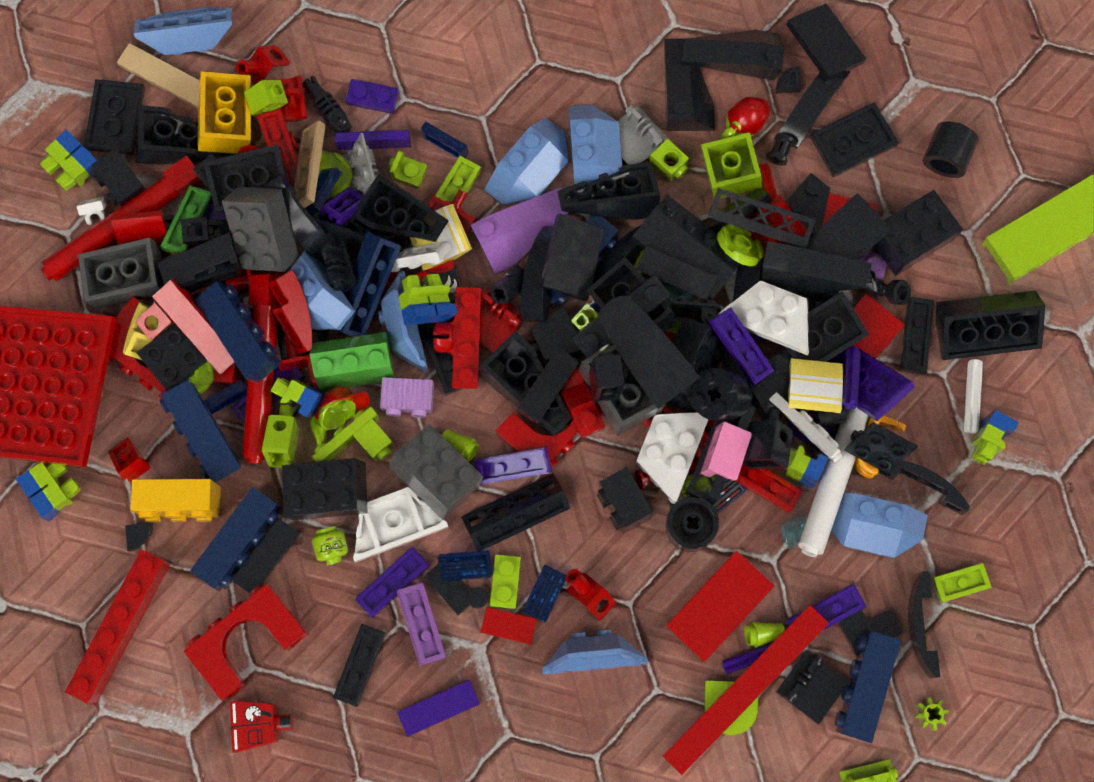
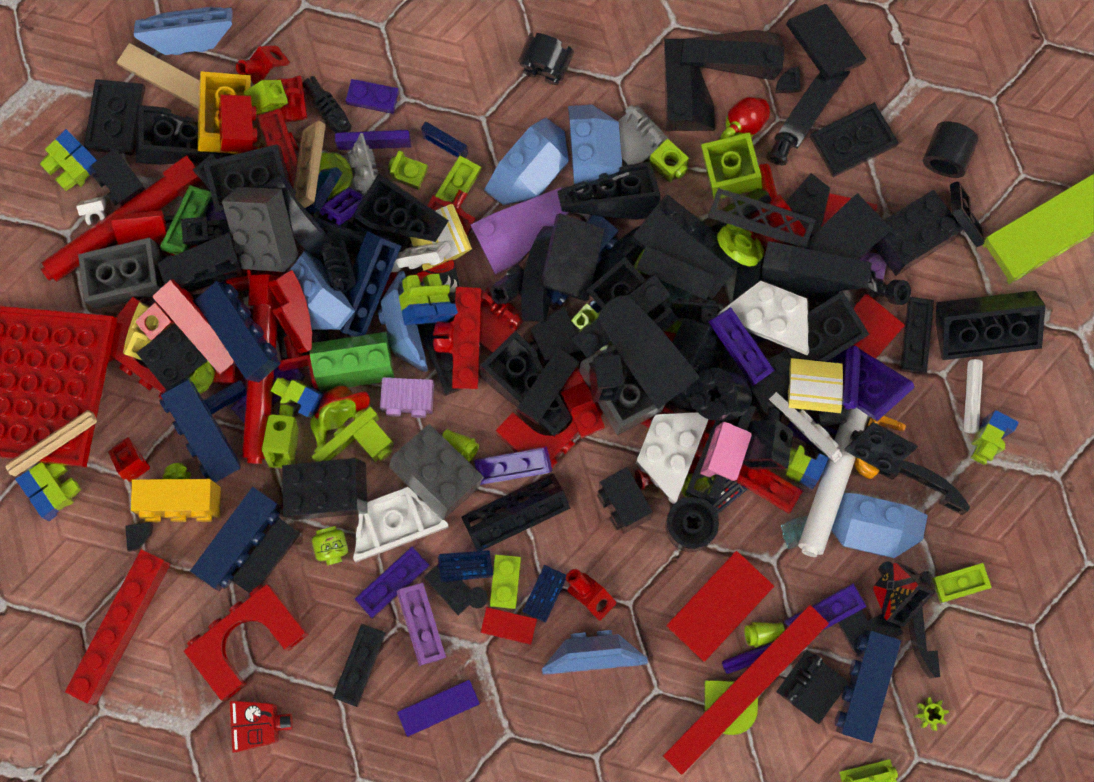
(51, 443): none -> tan axle
(176, 471): none -> lime plate
(236, 123): none -> red brick
(545, 57): none -> black brick
(901, 592): none -> black torso
(962, 212): none -> black tile

